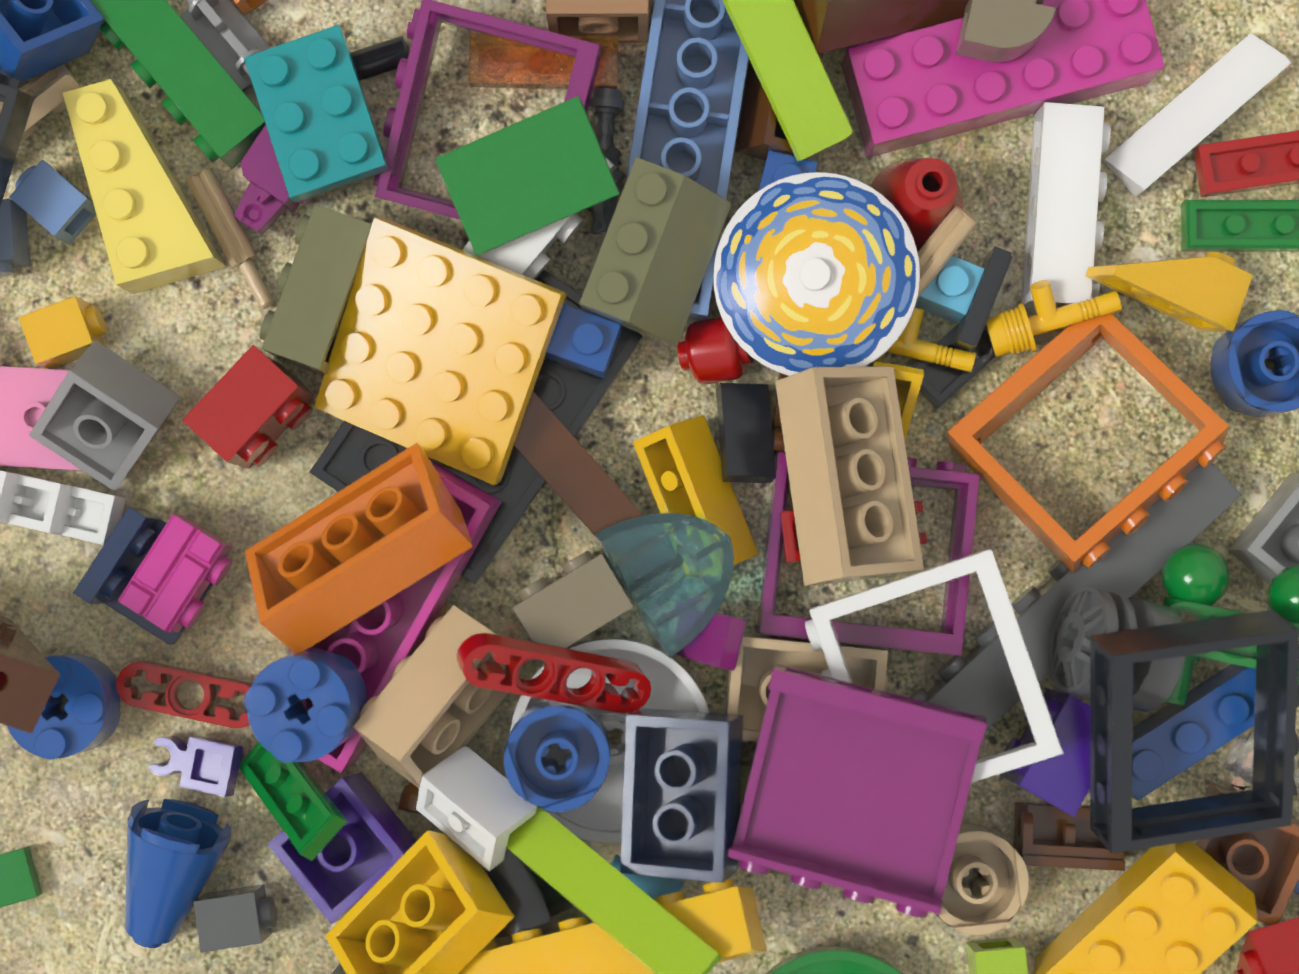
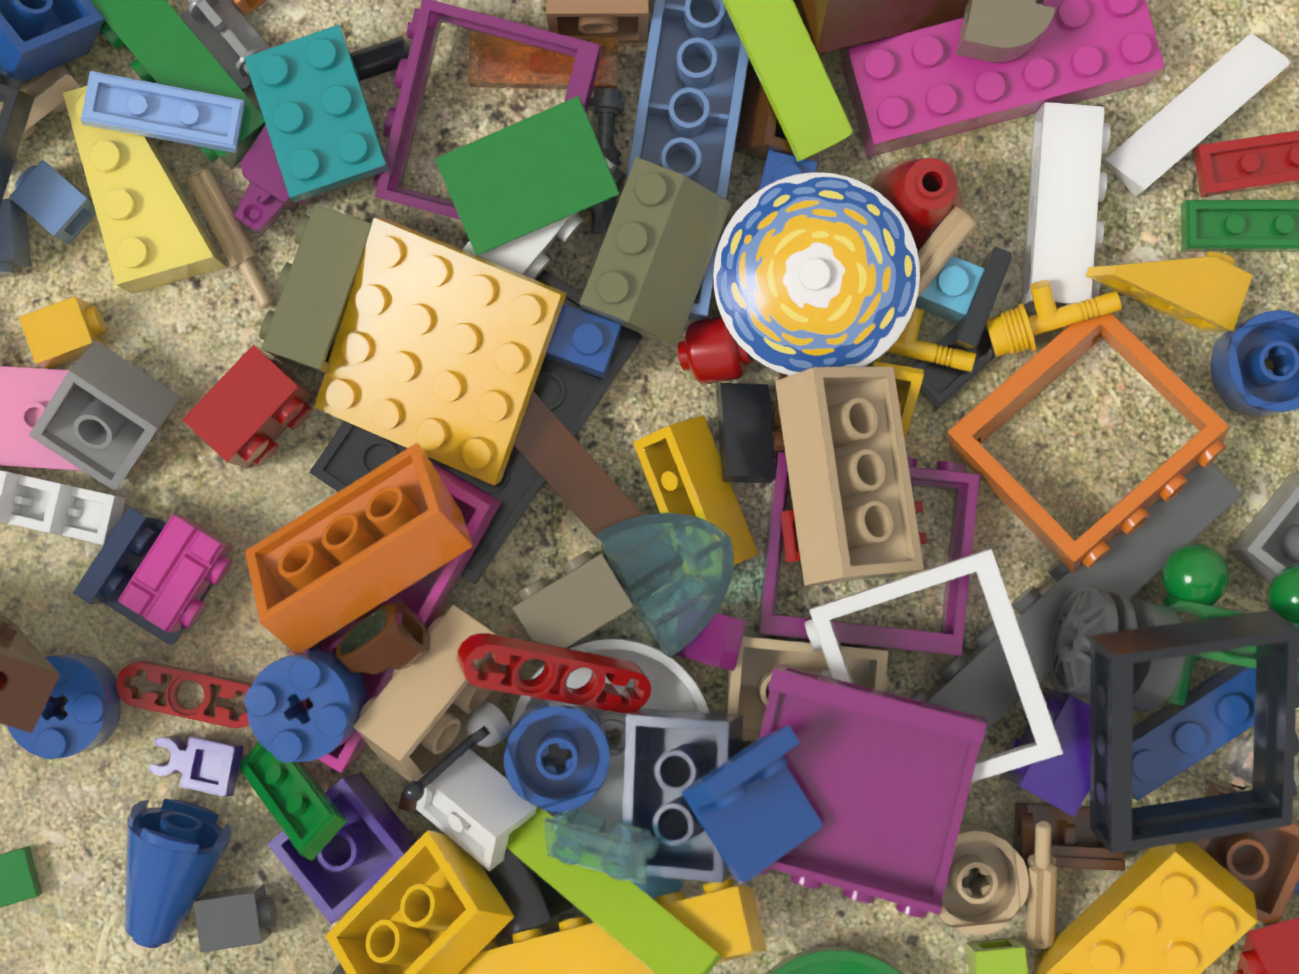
(163, 112): none -> light blue tile
(384, 641): none -> reddish brown rock
(485, 728): none -> hinge
(578, 839): none -> clear light blue hinge
(754, 806): none -> blue bracket
(1042, 891): none -> tan axle

